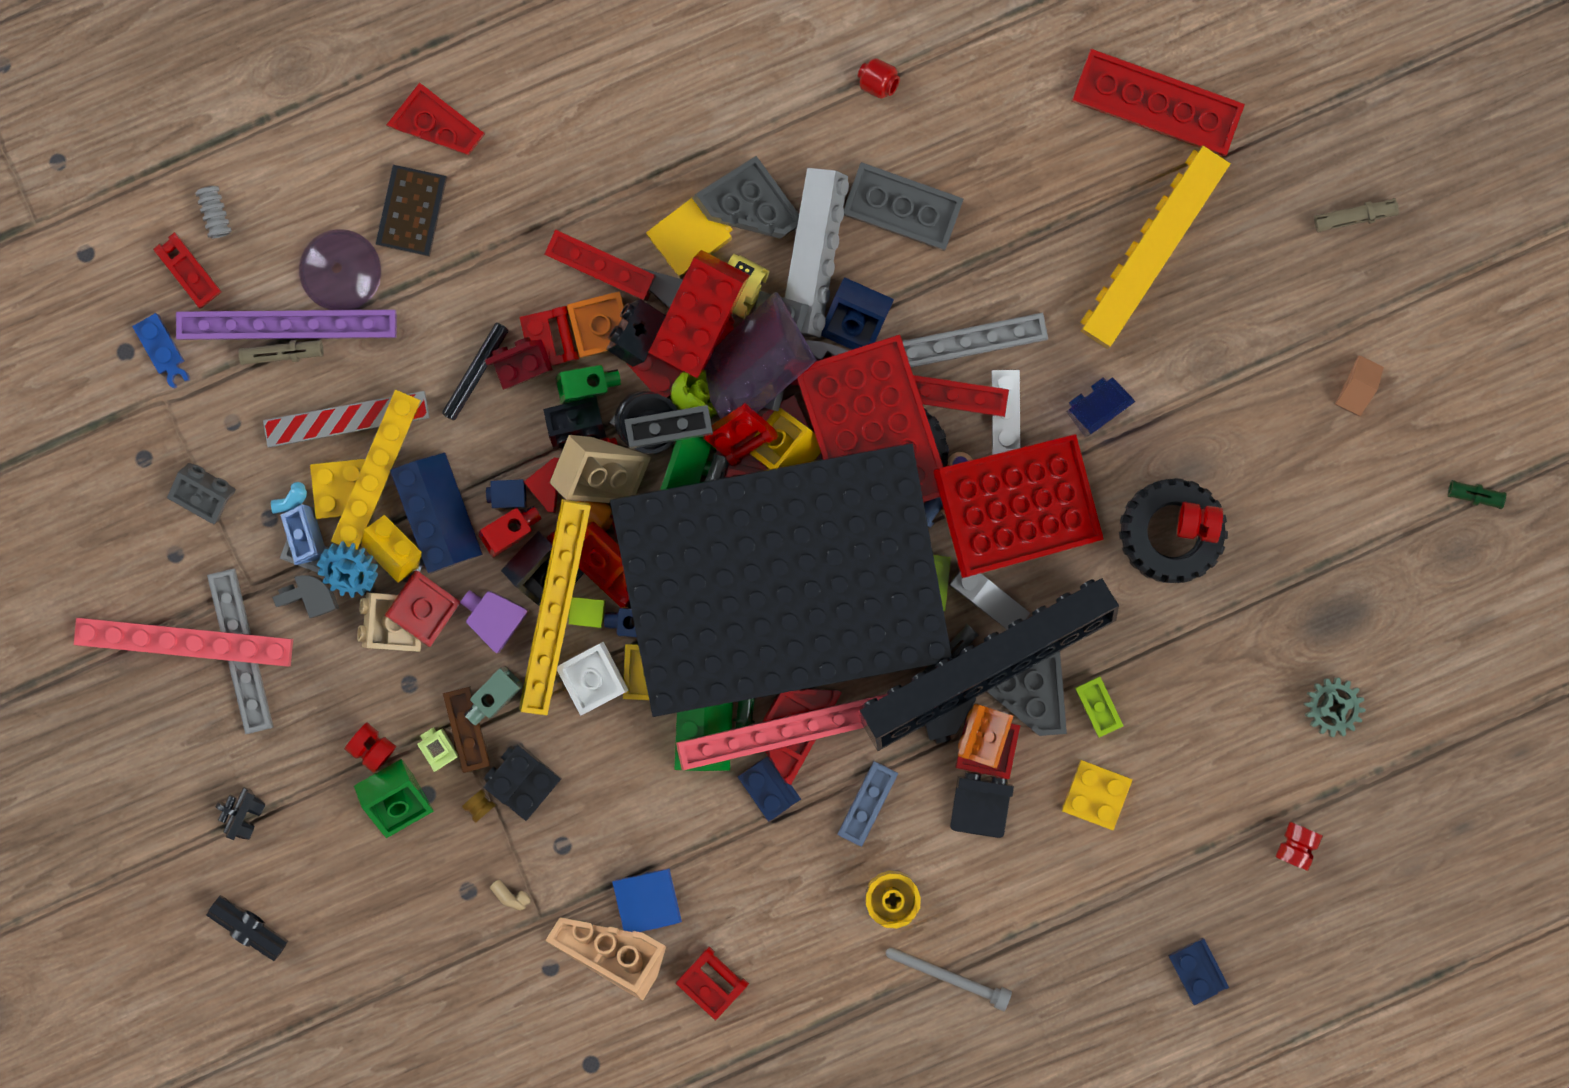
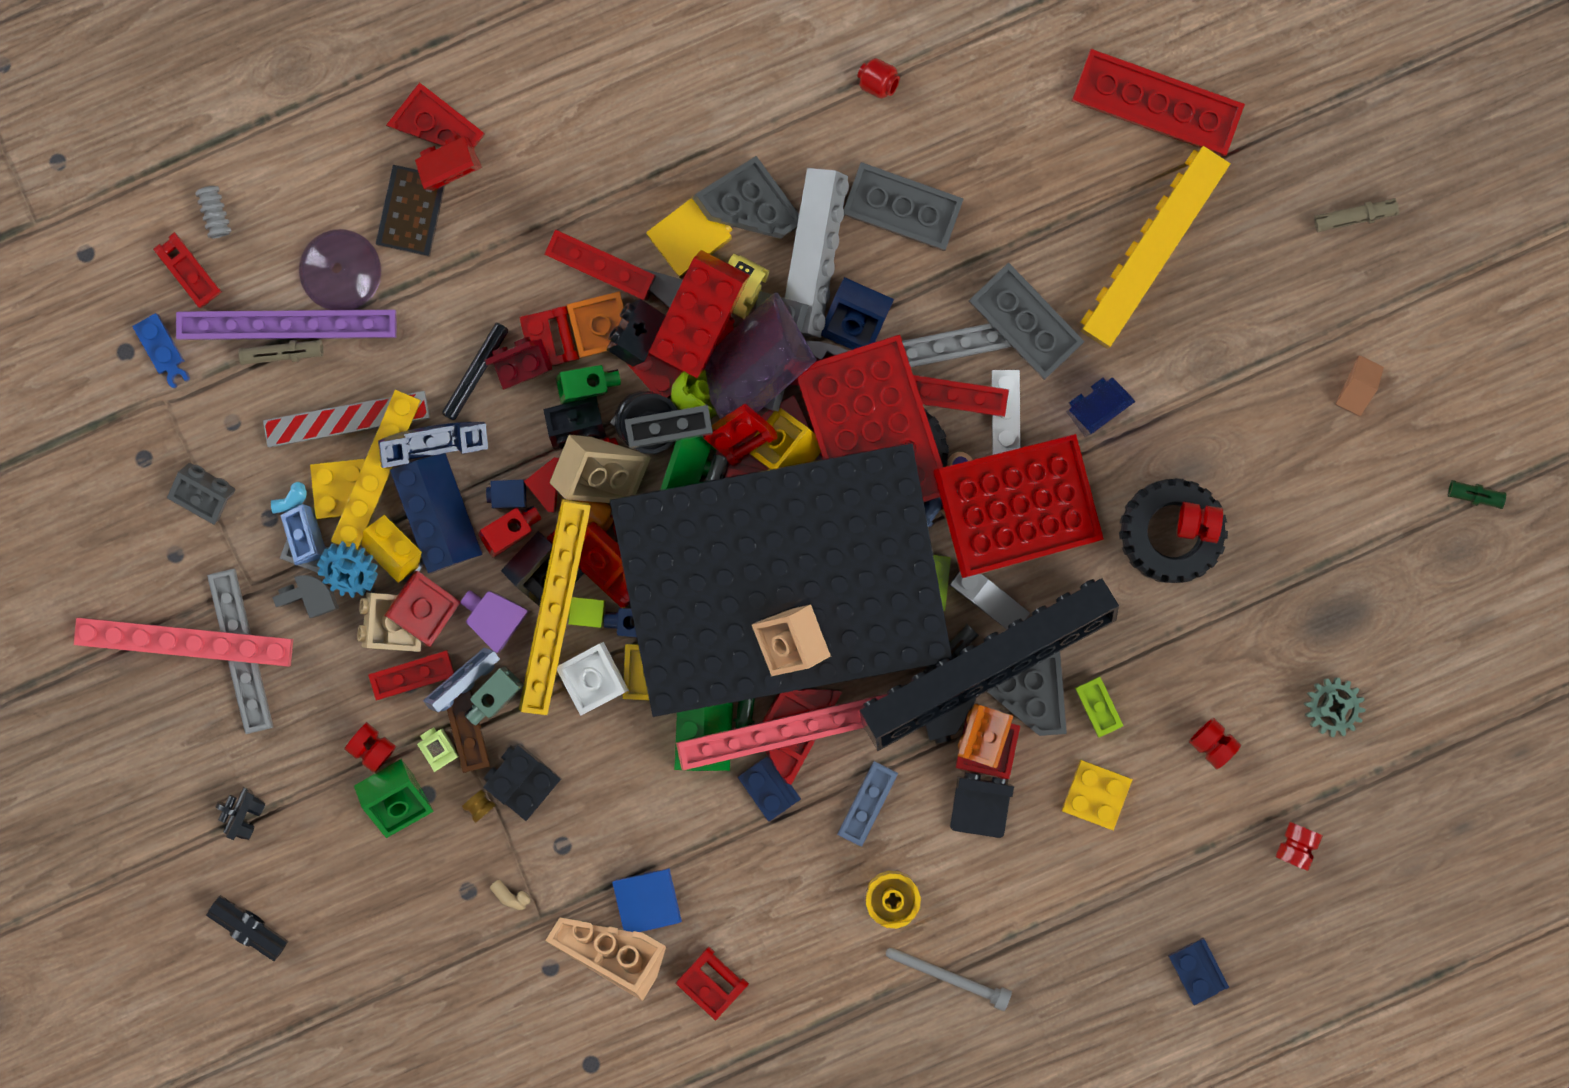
(411, 675): none -> red plate
(431, 441): none -> slope
(447, 163): none -> red slope
(461, 680): none -> sand blue plate
(791, 640): none -> light nougat slope
(1026, 321): none -> dark grey plate
(1216, 745): none -> red wheel

